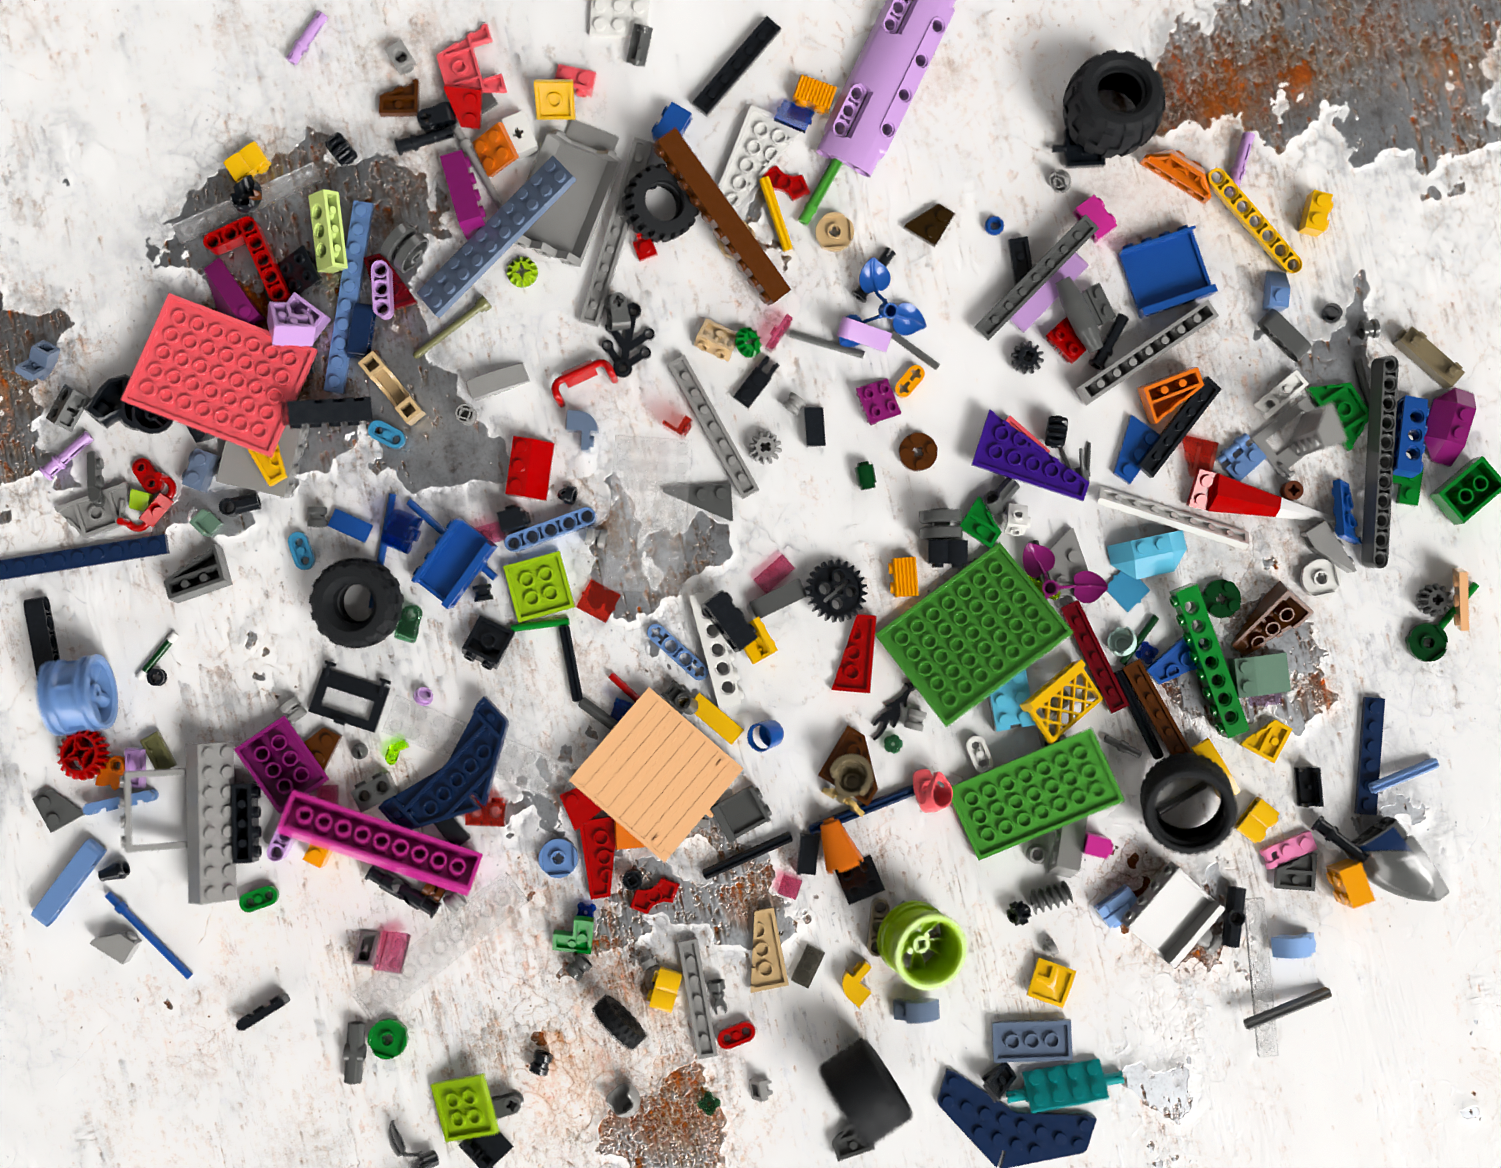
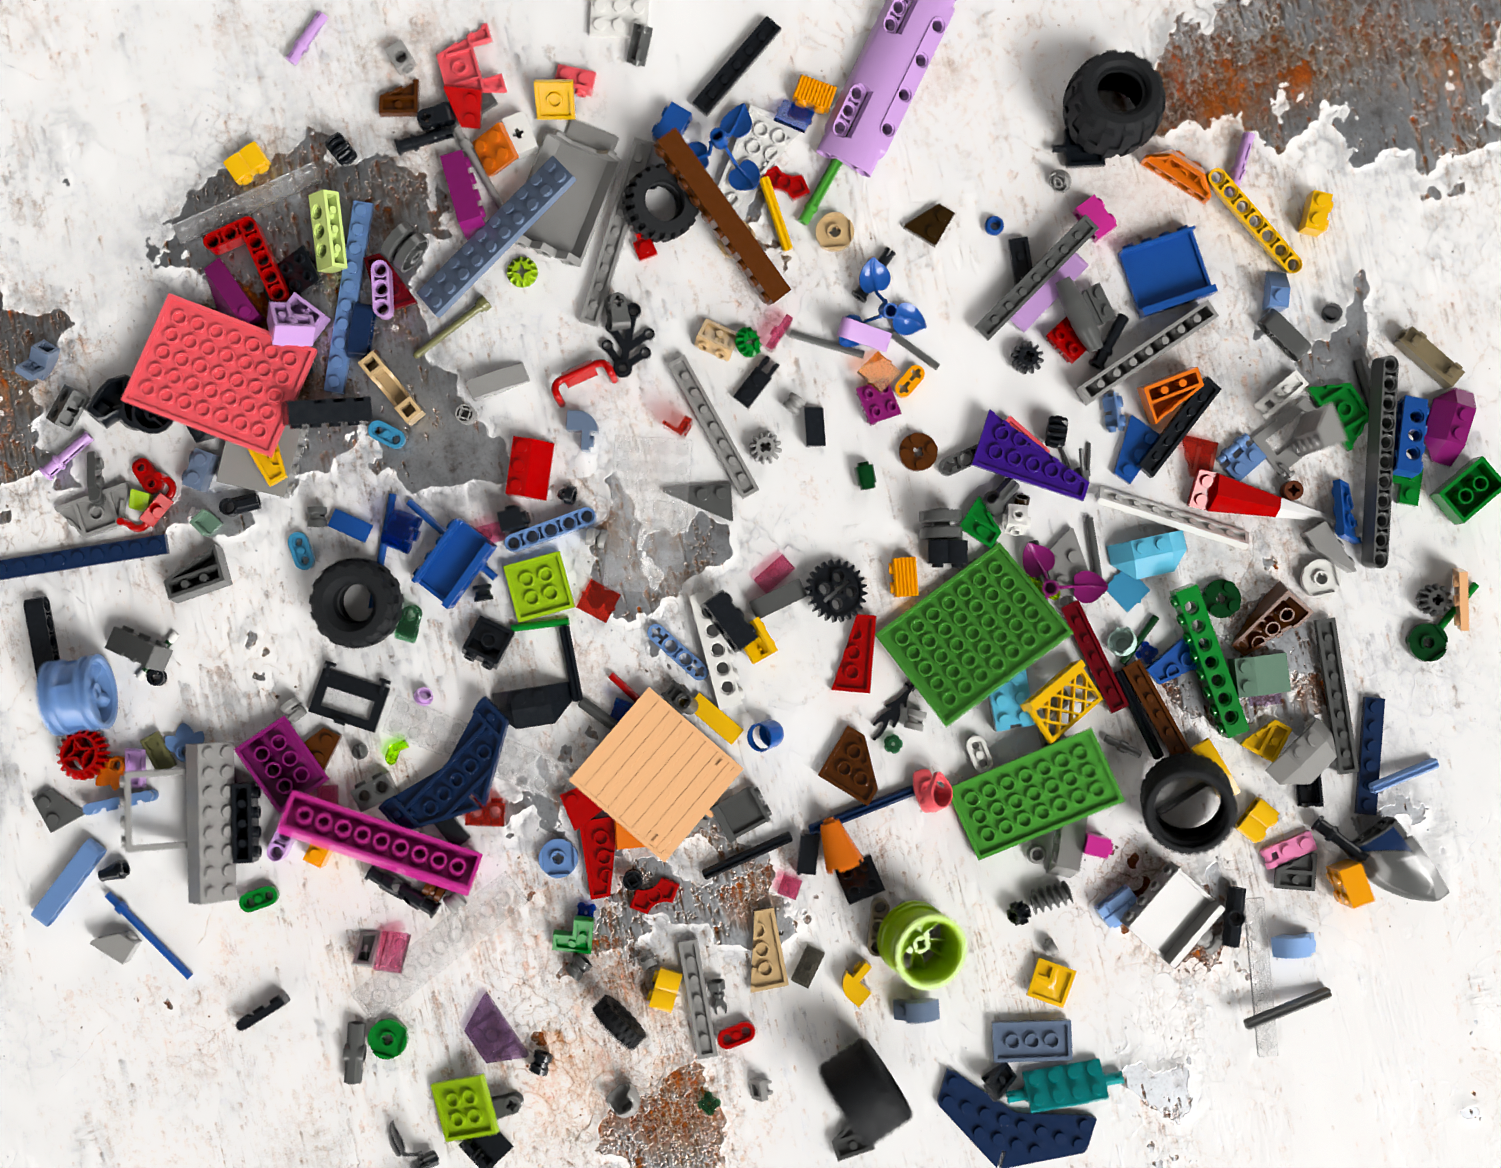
(139, 648): none -> dark grey wedge
(183, 736): none -> medium blue plate
(246, 194): black hair -> none
(493, 1034): none -> clear purple wing
(534, 705): none -> black wedge
(735, 123): none -> blue plant
(852, 777): dark tan helmet -> none
(879, 372): none -> clear orange piece
(949, 460): none -> dark grey beam
(1021, 499): none -> dark brown hinge
(1093, 546): none -> dark grey bar
(1116, 419): none -> medium blue hinge
(1305, 756): none -> light grey wedge
(1336, 695): none -> dark grey plate
(1368, 329): dark grey wheel -> none

